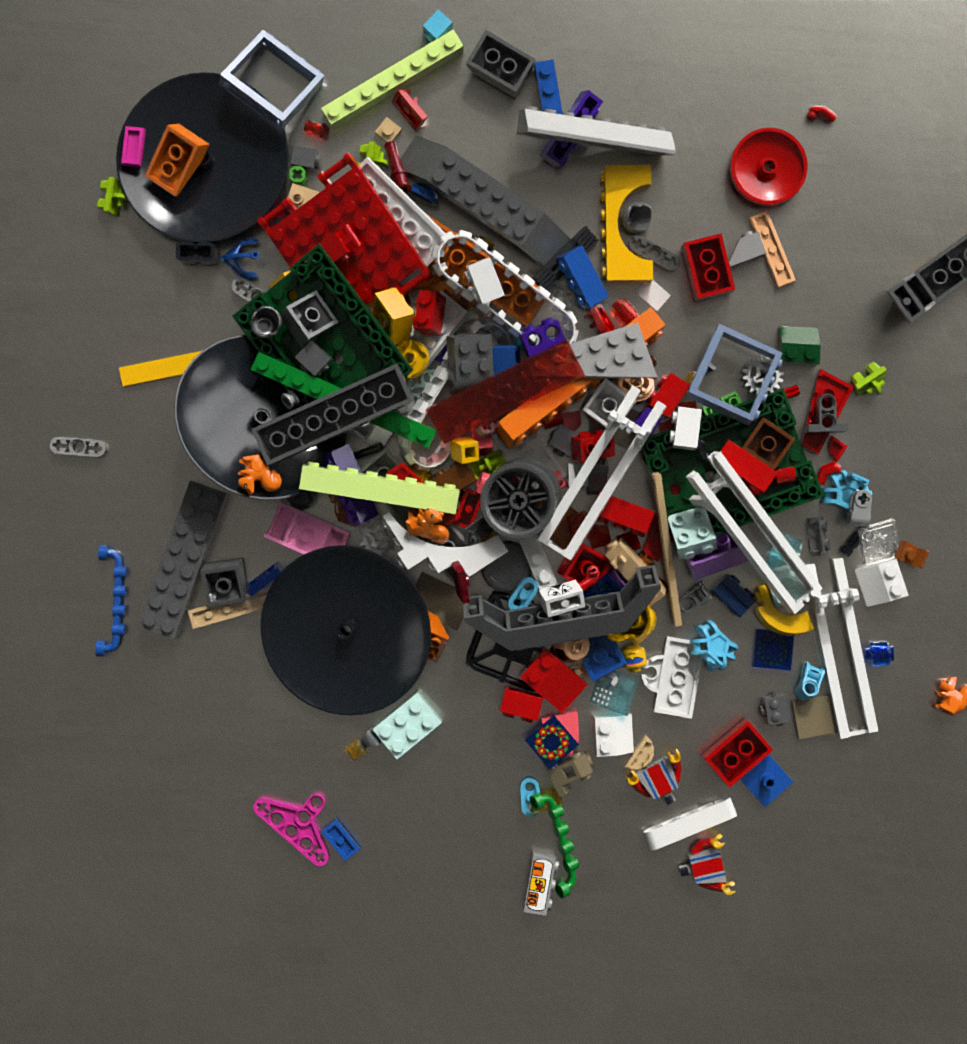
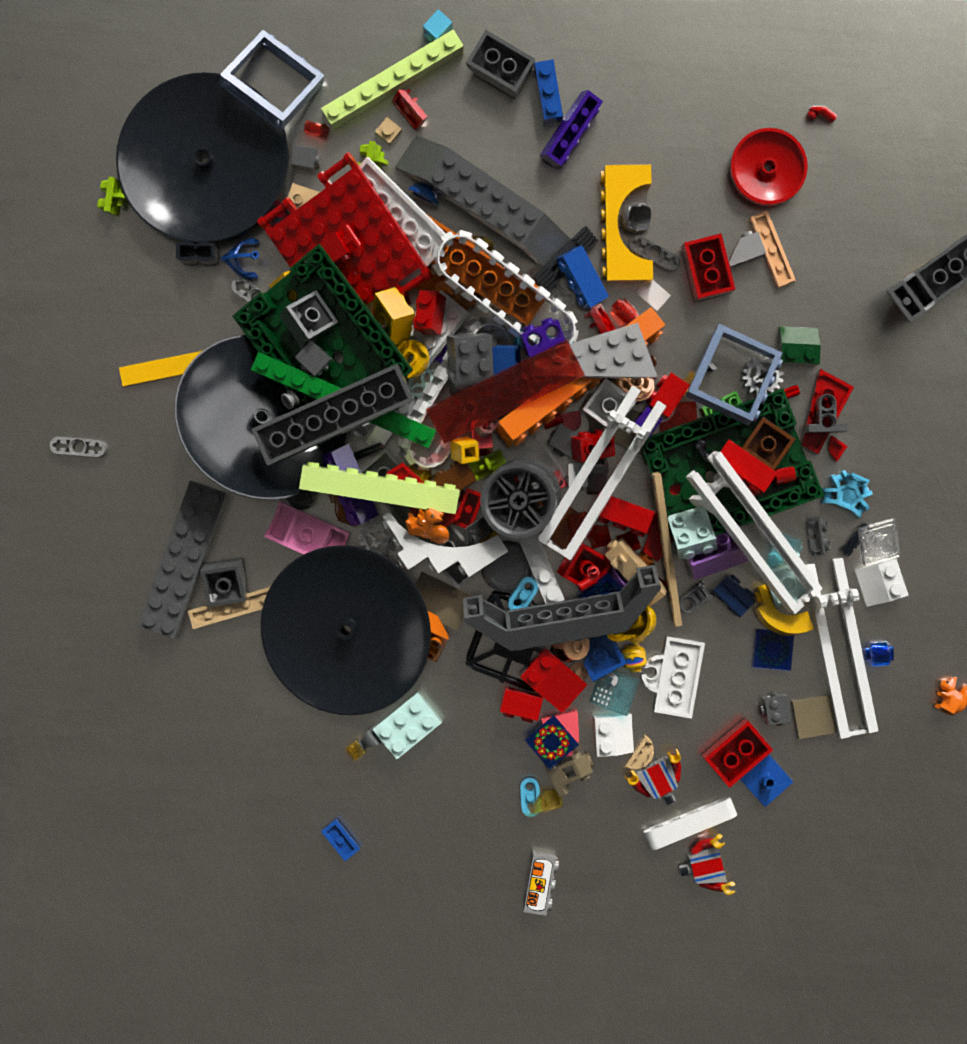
(118, 610): blue bar -> none
(133, 146): dark pink tile -> none
(176, 158): orange slope -> none
(257, 470): orange animal -> none
(264, 578): clear blue tile -> none
(266, 322): dark grey hair -> none
(290, 817): dark pink beam -> none
(298, 170): bright green bush -> none
(398, 174): dark red pin -> none
(461, 582): dark red plate -> none
(481, 481): coral tile -> none
(484, 281): white brick -> none
(562, 598): white brick -> none
(565, 847): green bar -> none
(594, 132): slope -> none
(685, 428): white brick -> none
(717, 646): medium azure piece -> none
(810, 678): medium azure piece -> none
(826, 470): red arm -> none
(859, 511): light grey piece -> none
(872, 382): lime hips -> none
(911, 554): dark orange bracket -> none

